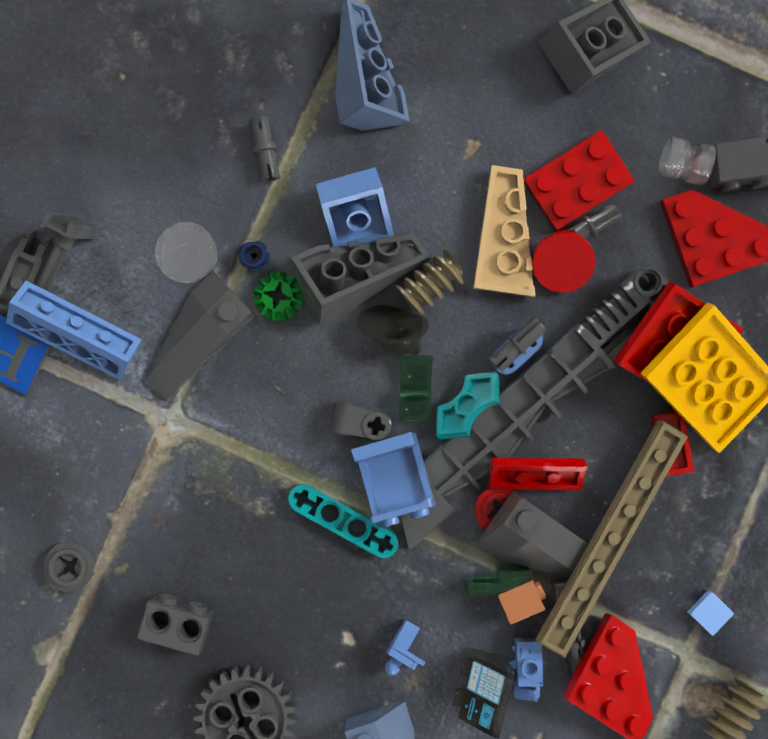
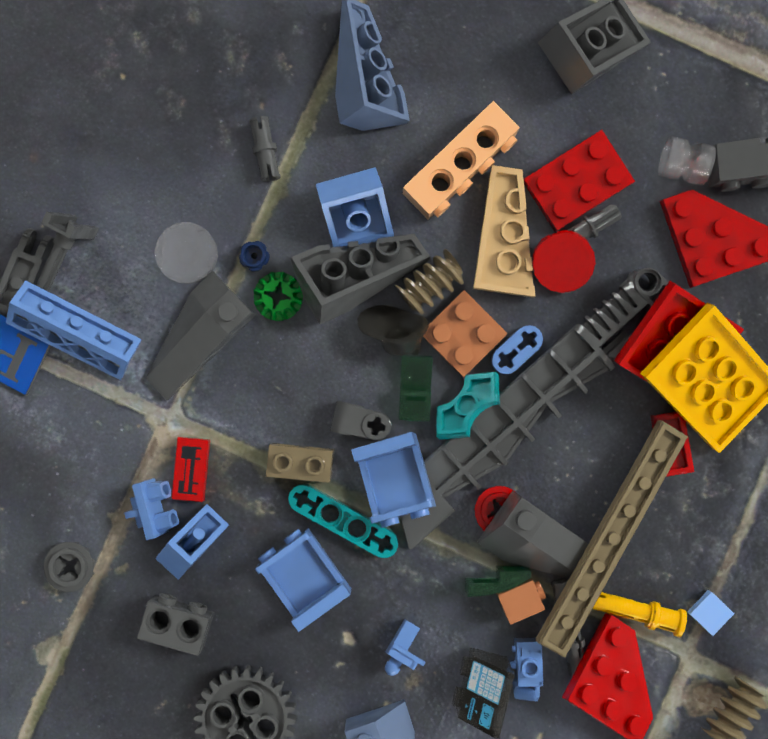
(149, 510): none -> medium blue hips
(191, 469): none -> red tile
(192, 541): none -> medium blue slope
(300, 462): none -> dark tan brick
(303, 577): none -> medium blue panel
(464, 333): none -> nougat plate
(490, 123): none -> light nougat brick
(517, 344): dark grey axle -> none
(536, 474): red plate -> none
(650, 614): none -> yellow pin

